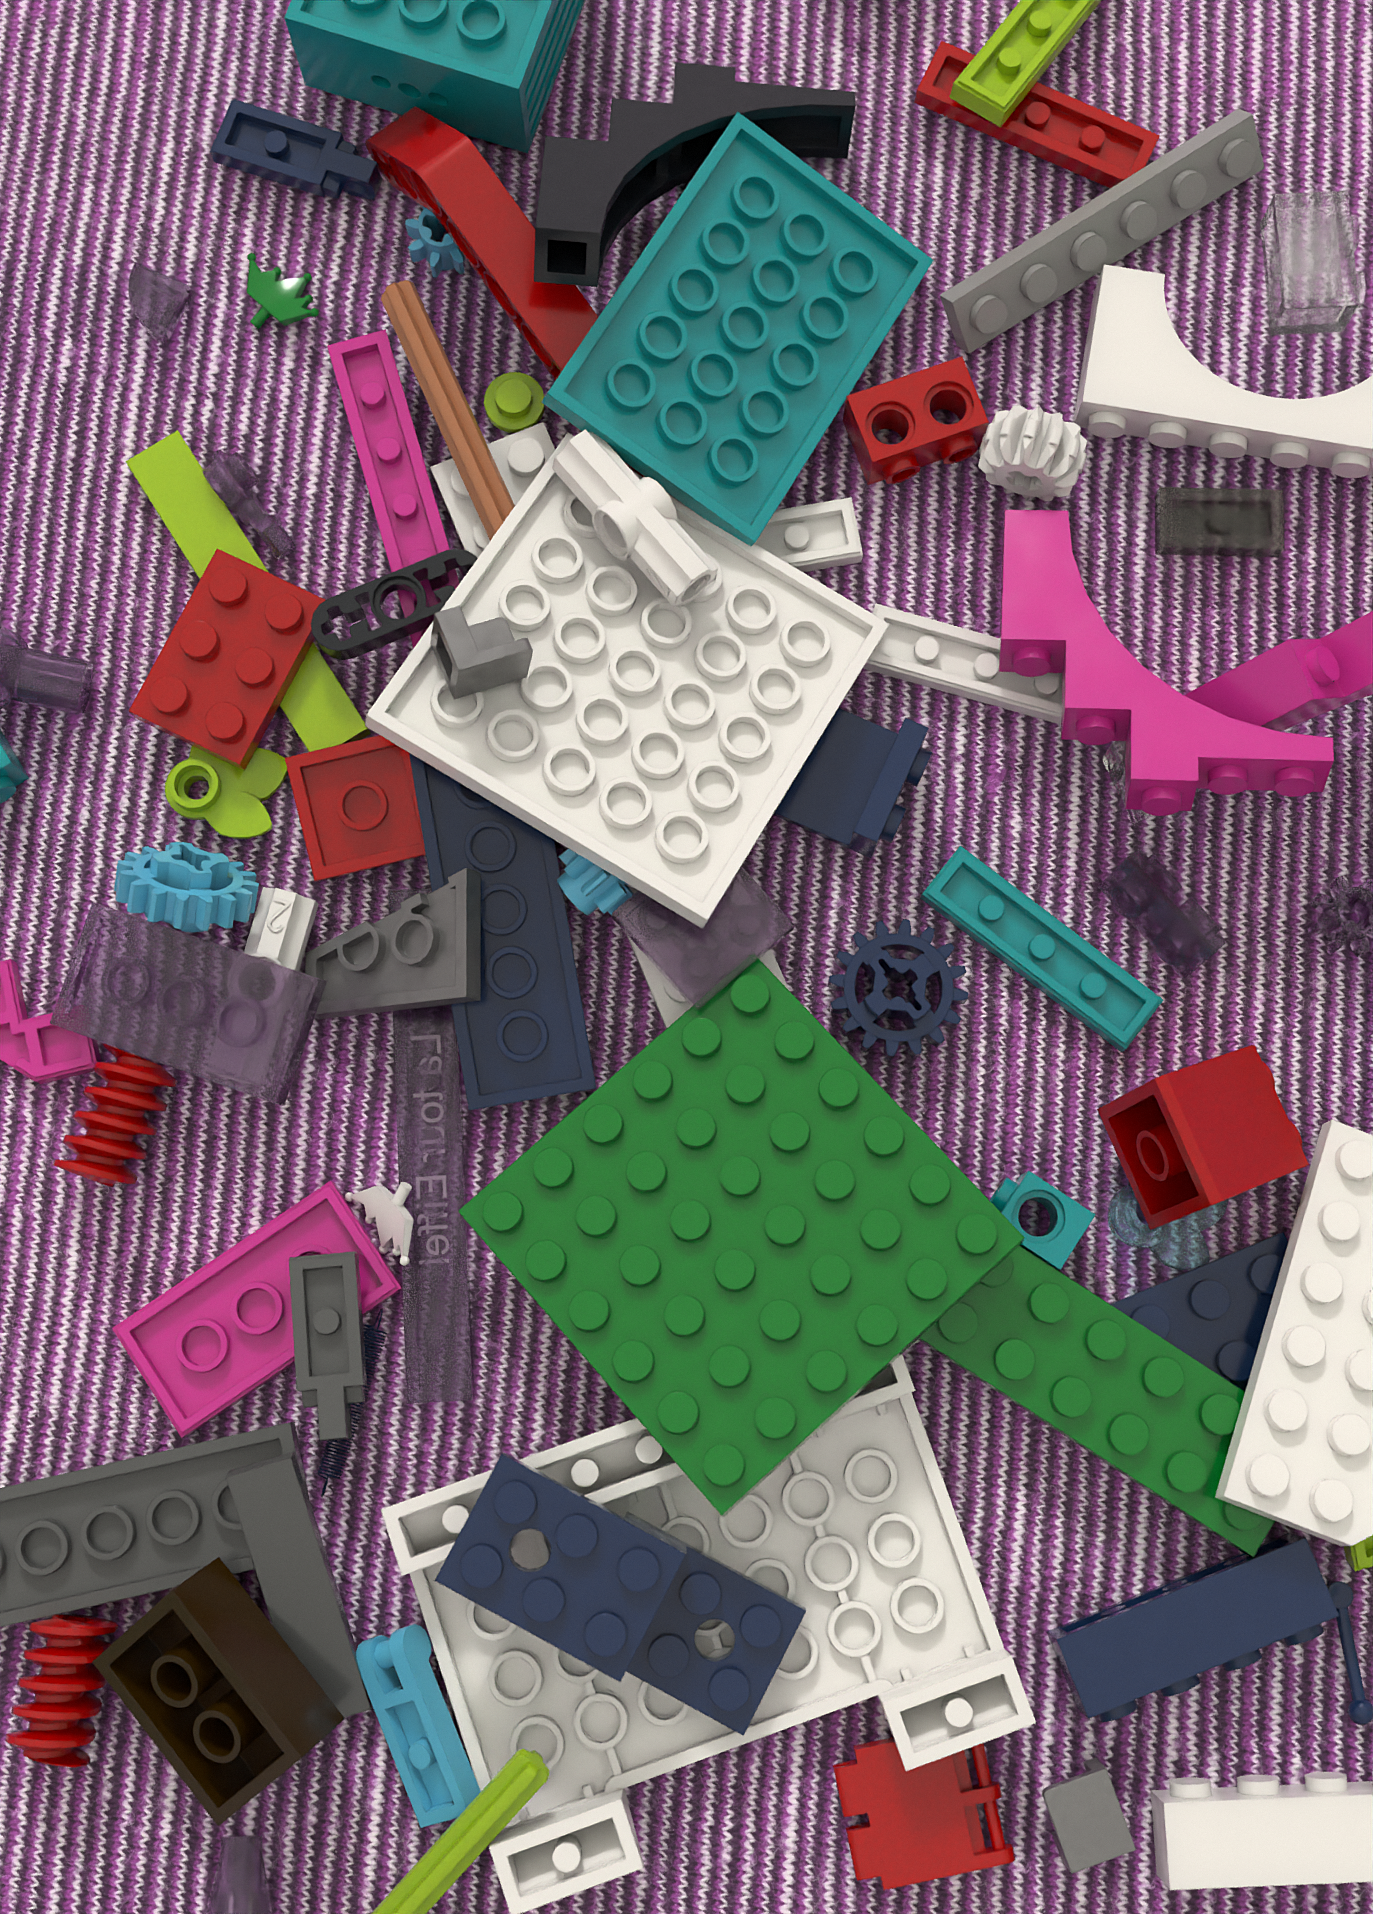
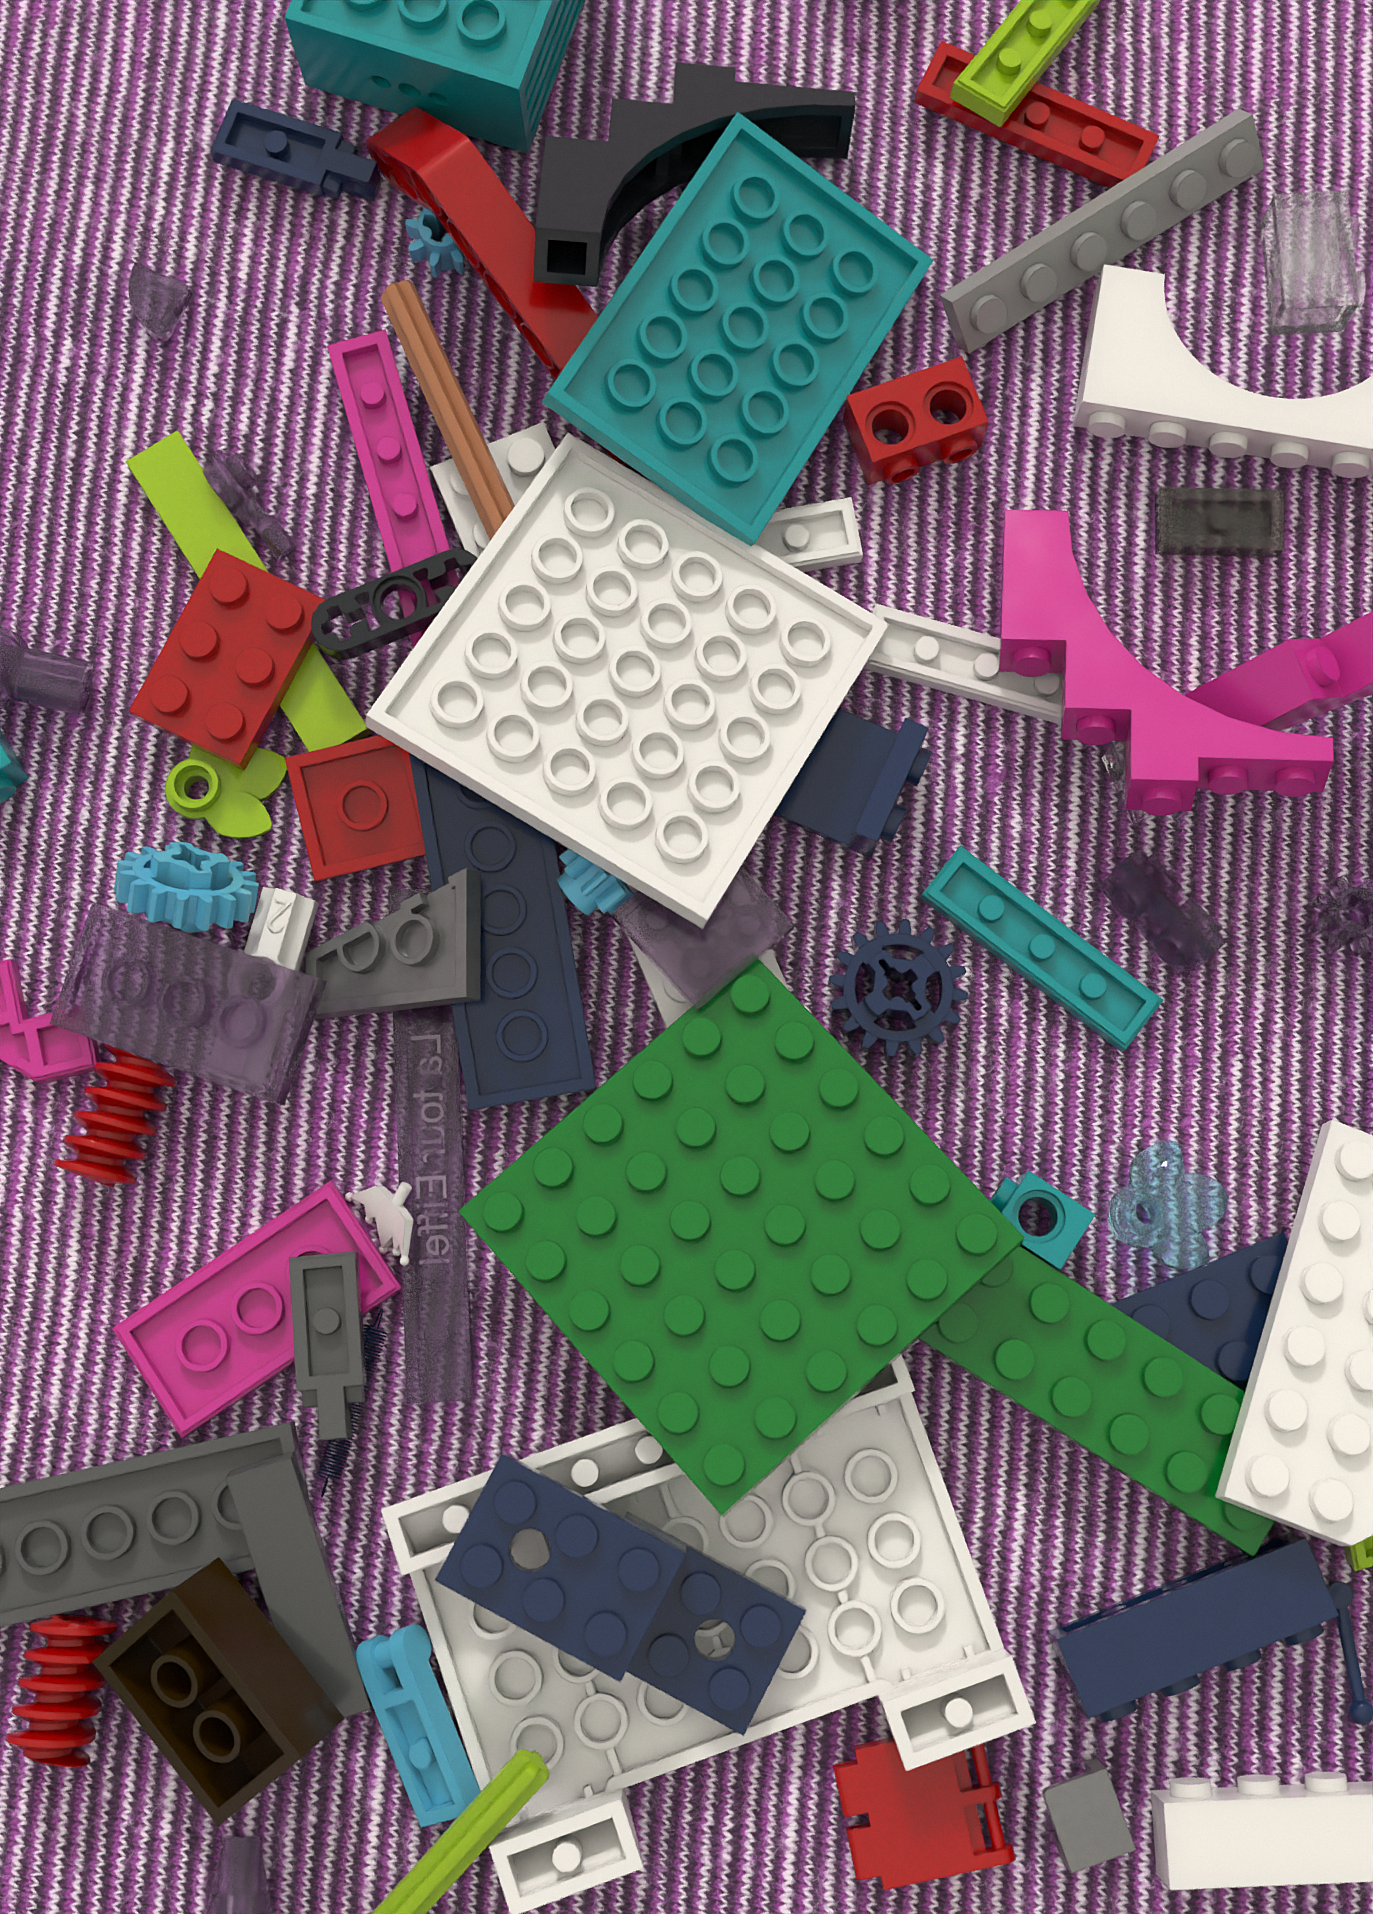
(278, 297): green piece -> none
(477, 654): flat silver panel -> none
(514, 402): lime plate -> none
(634, 518): white piece -> none
(1032, 453): white gear -> none
(1202, 1135): red slope -> none

